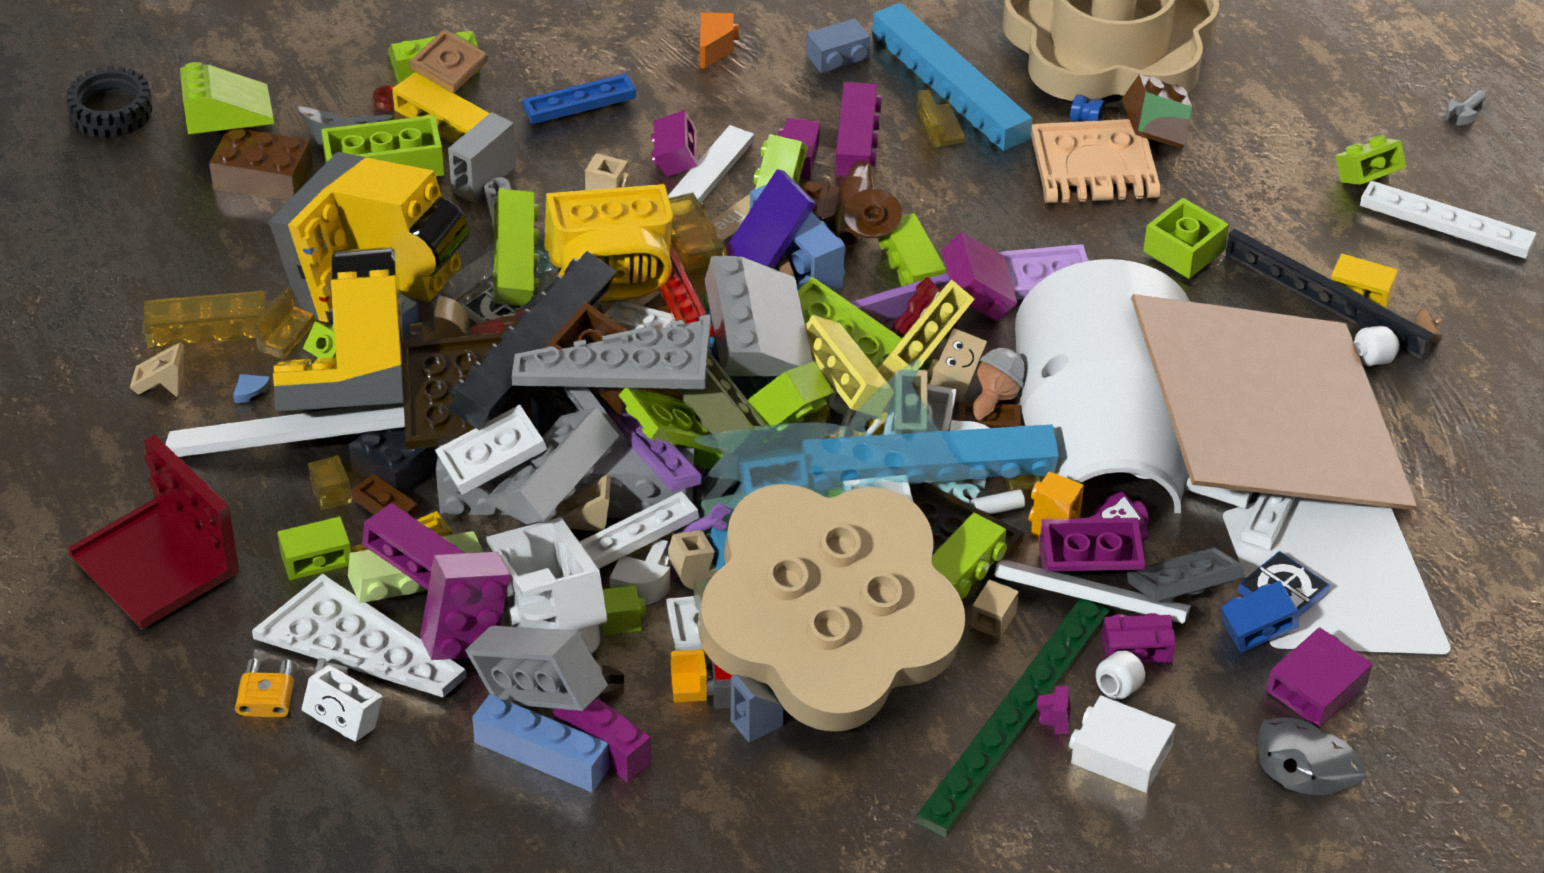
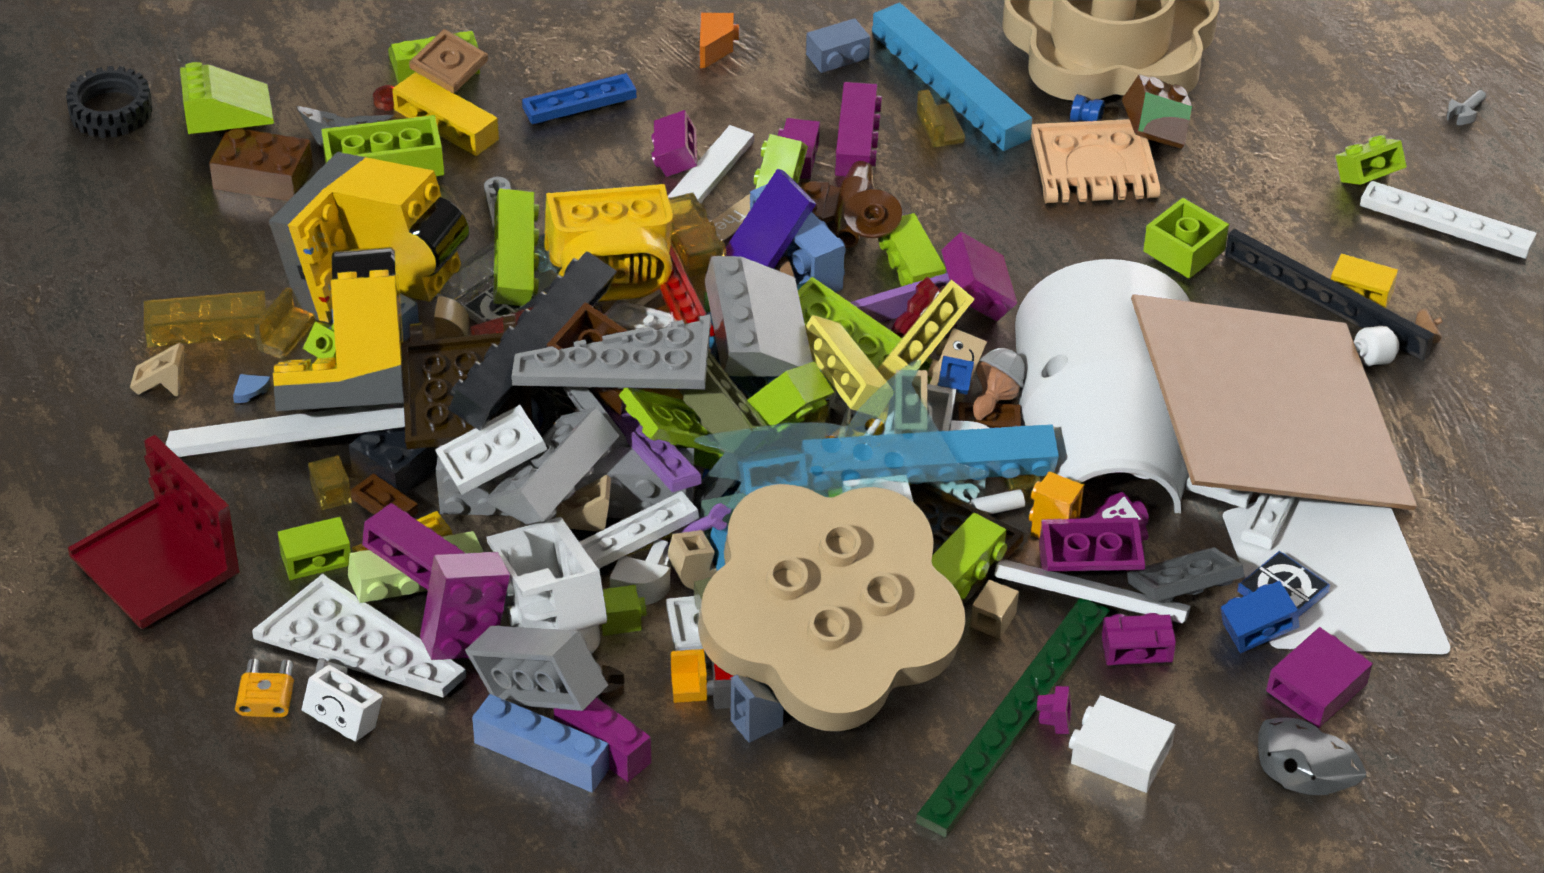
(481, 155): light grey brick -> none
(606, 173): tan brick -> none
(955, 374): none -> blue tile
(1033, 265): lavender plate -> none
(1120, 675): white head -> none

